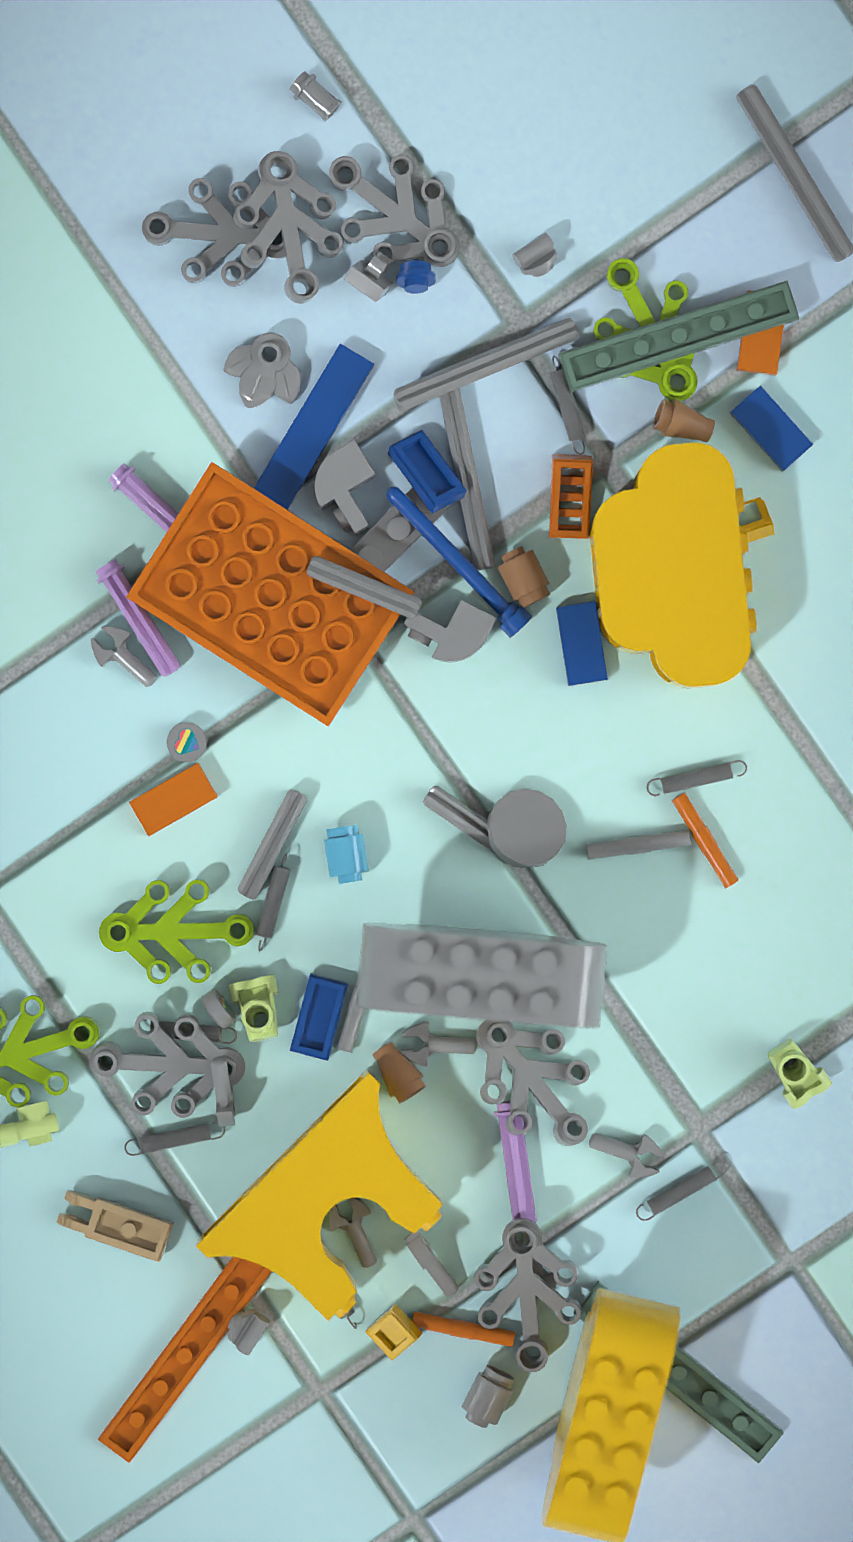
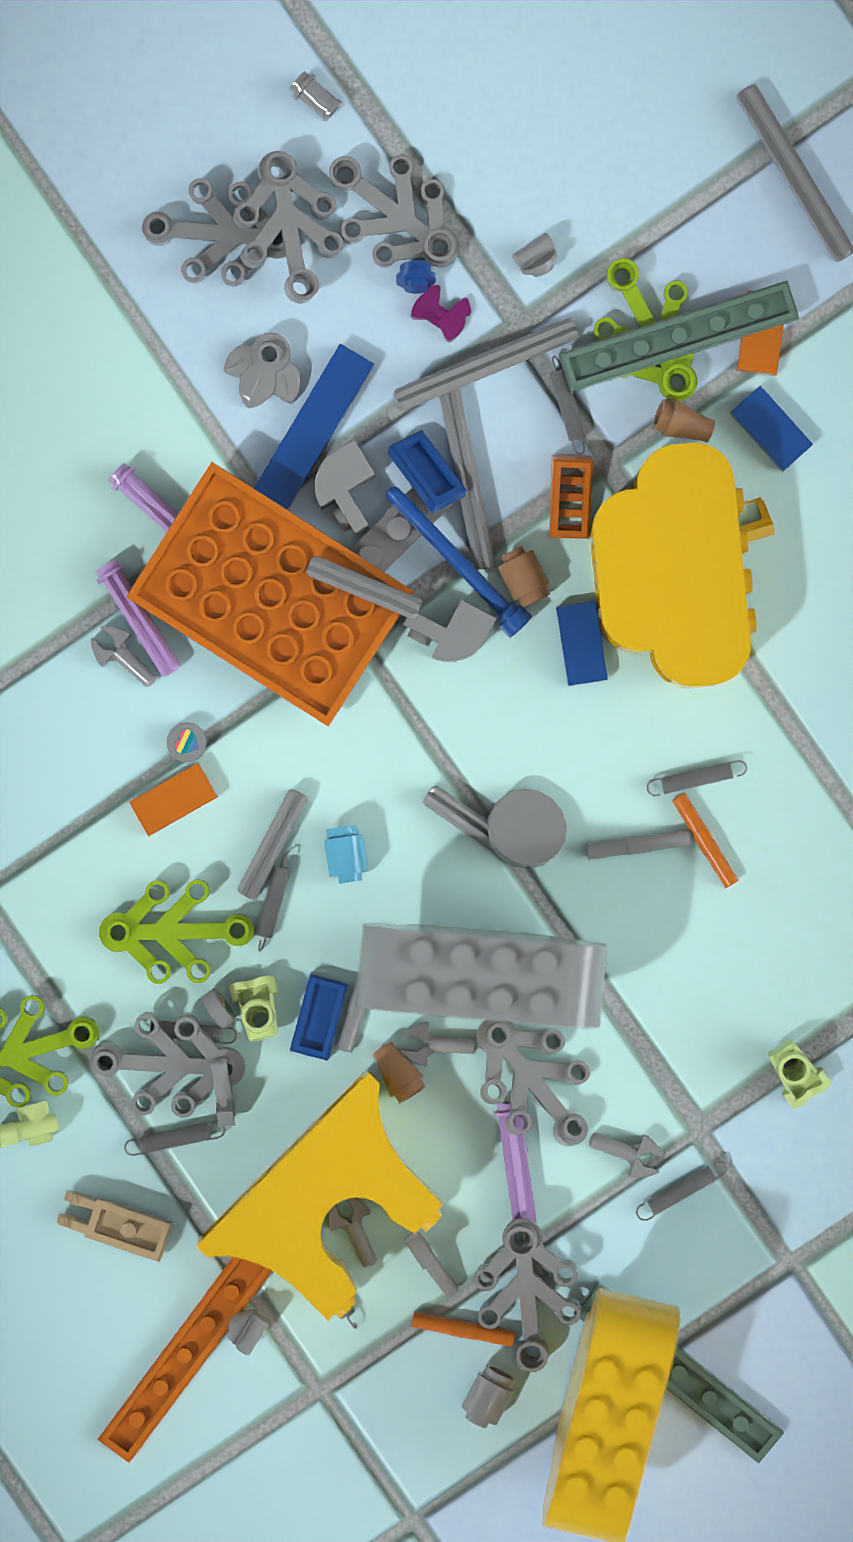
(370, 277): light grey tile -> none
(393, 1332): yellow tile -> none
(450, 321): none -> magenta piece

